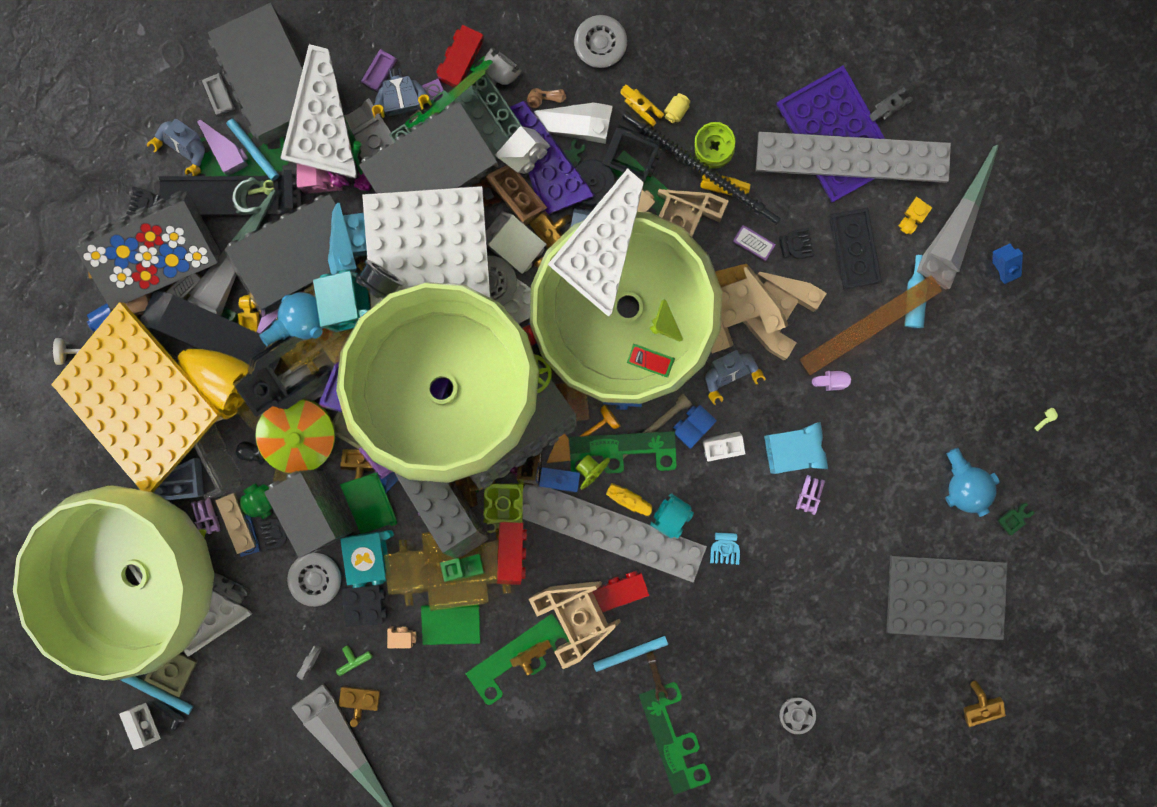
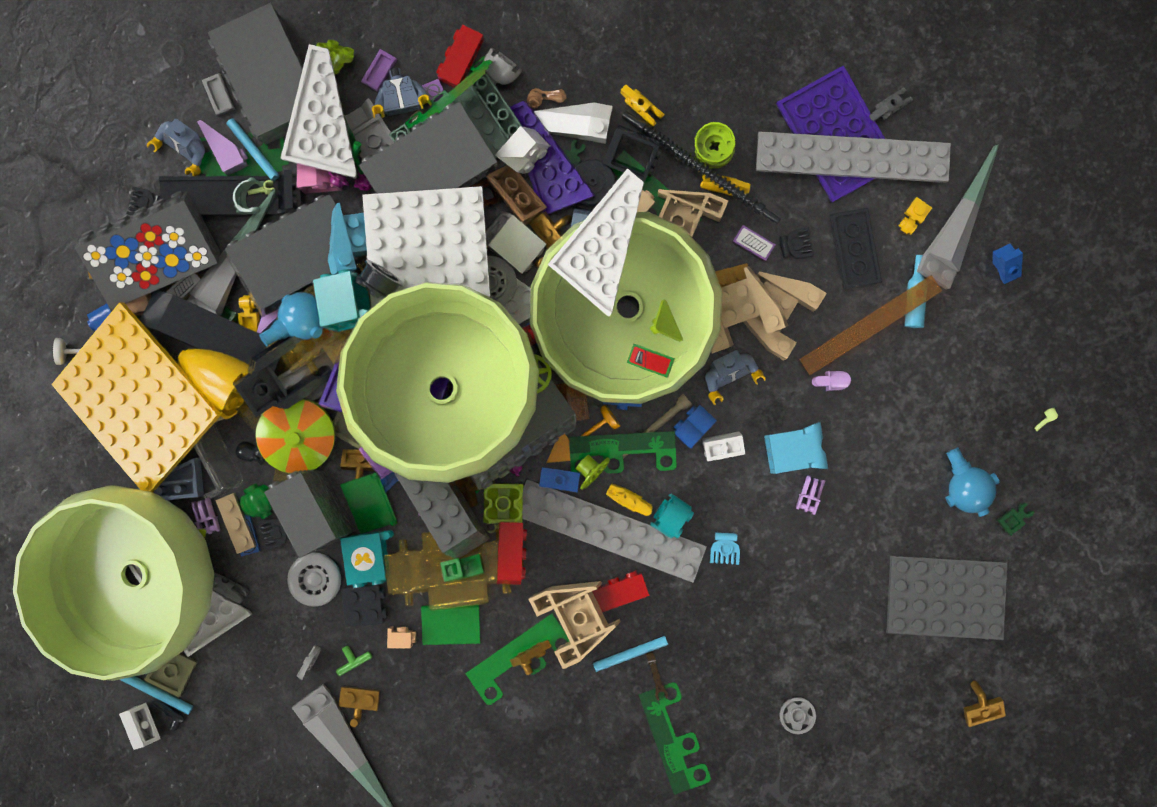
(338, 54): none -> lime plate
(530, 471): dark brown torso -> none
(600, 41): light grey wheel -> none
(677, 108): light yellow brick -> none

